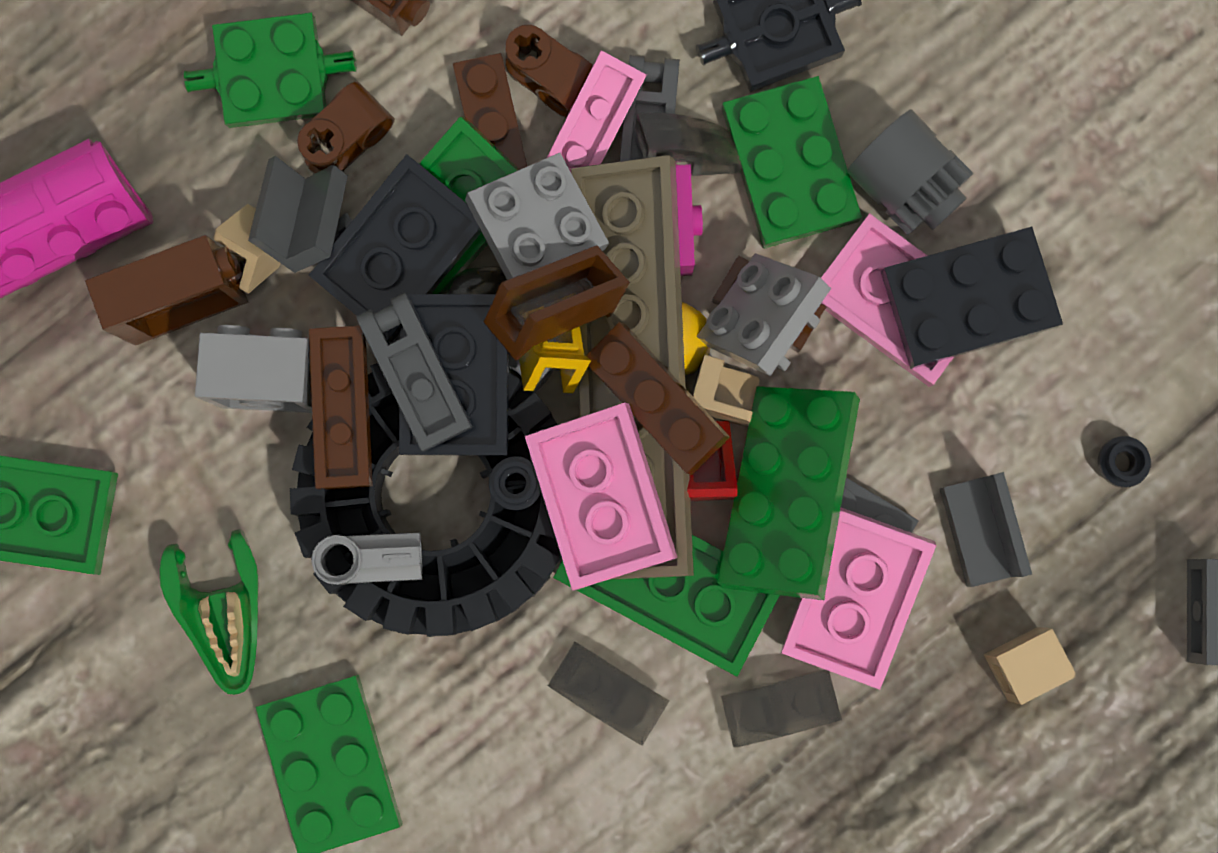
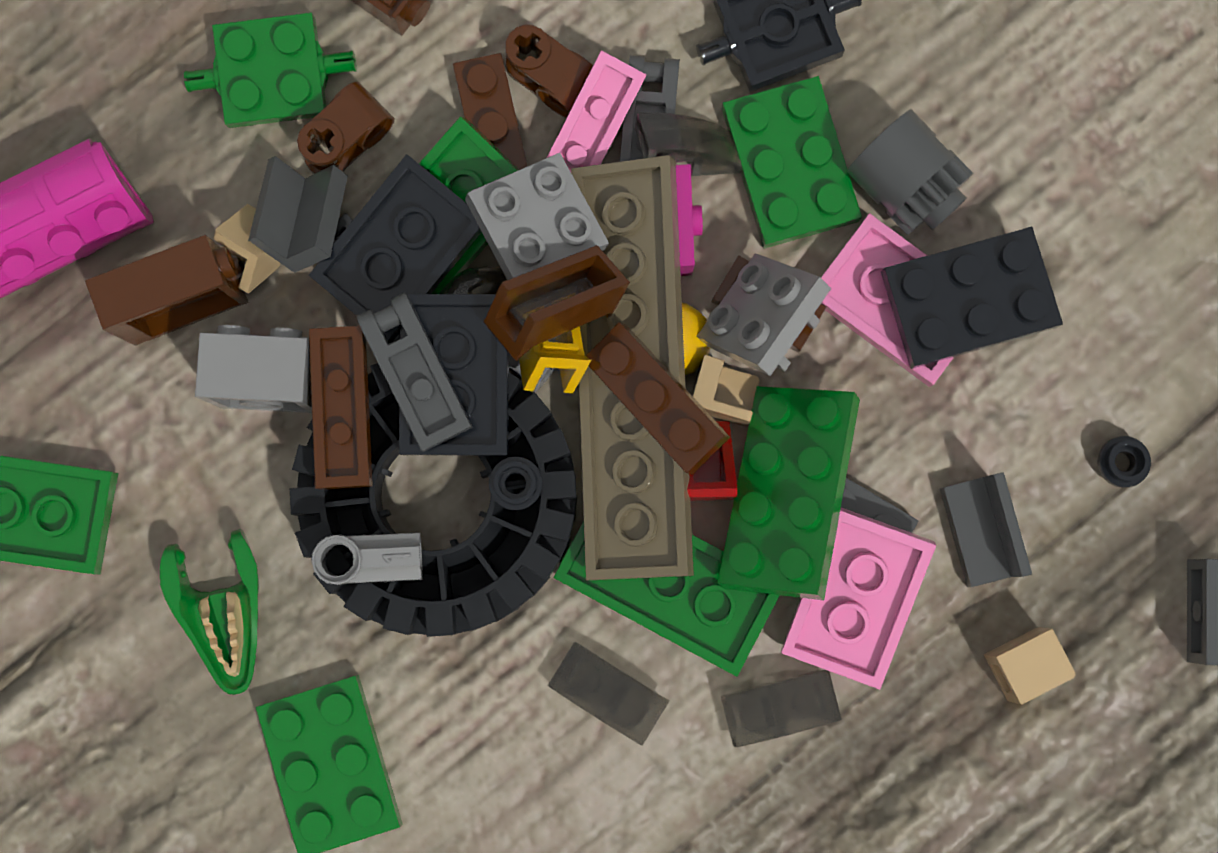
(600, 496): bright pink plate -> none

